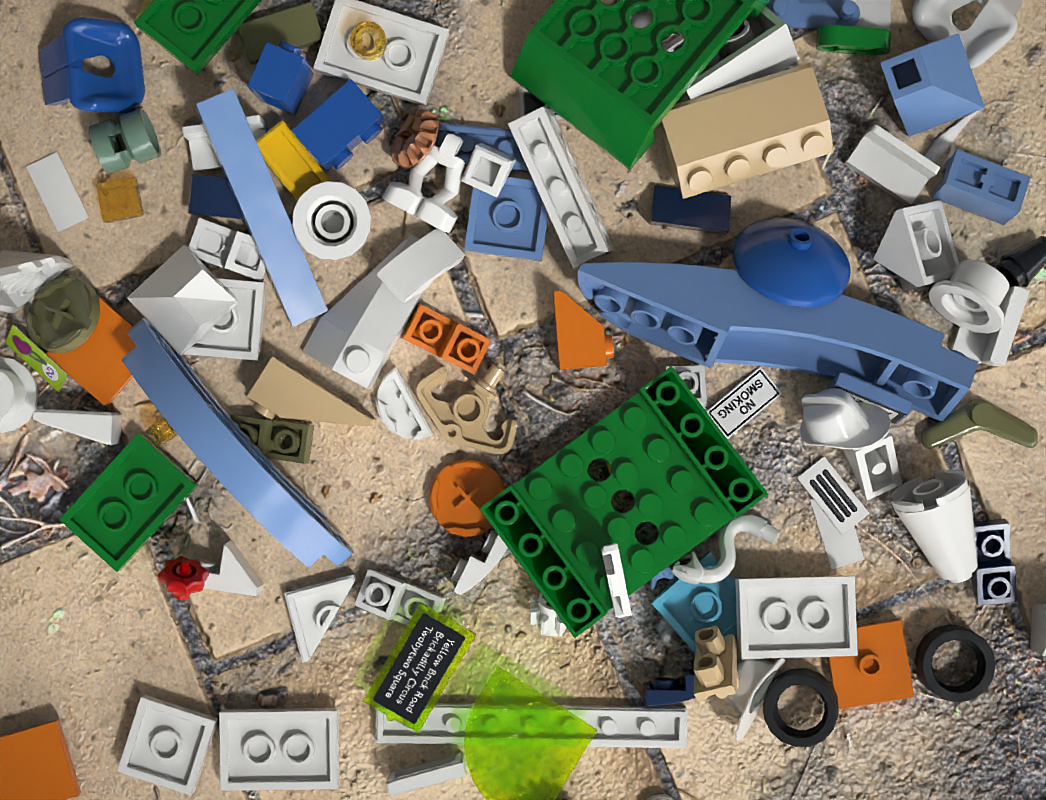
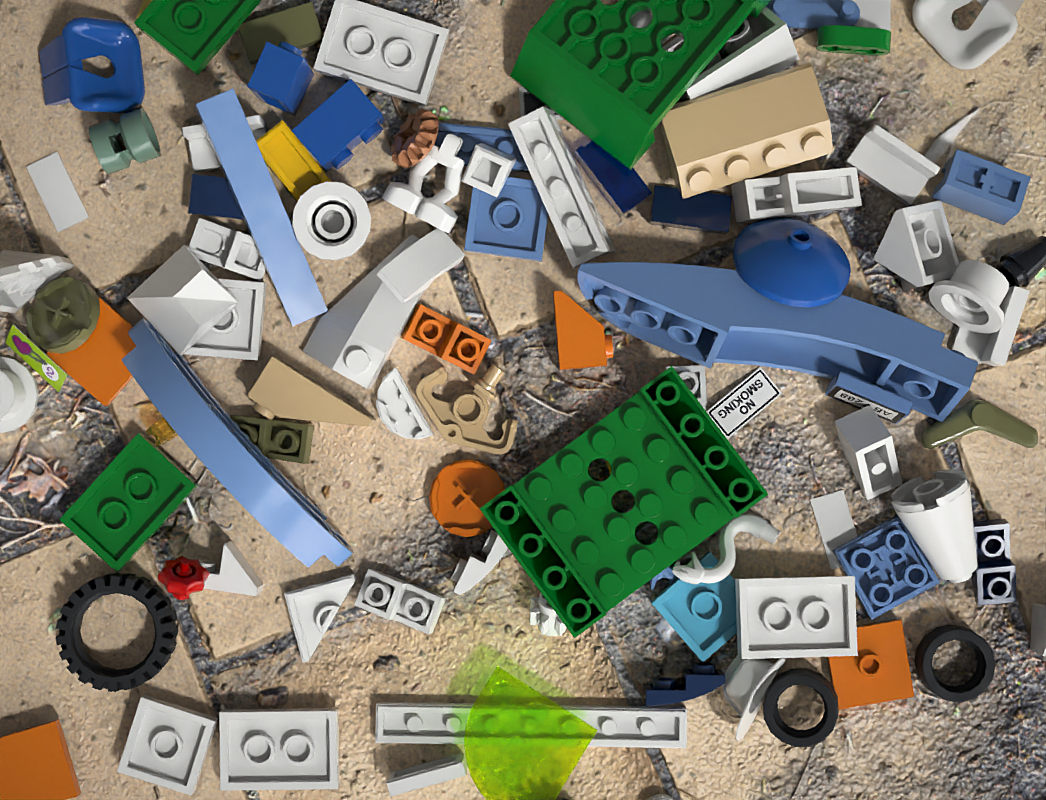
(71, 639): none -> black tyre
(94, 425): white slope -> none
(119, 199): clear yellow tile -> none
(380, 43): clear yellow bush -> none
(419, 667): piece -> none
(616, 580): white tile -> none
(617, 183): none -> clear blue panel
(715, 664): tan hips -> none
(796, 194): none -> white slope
(833, 495): white sticker -> none
(840, 422): white piece -> none
(886, 567): none -> medium blue tile
(932, 84): medium blue slope -> none

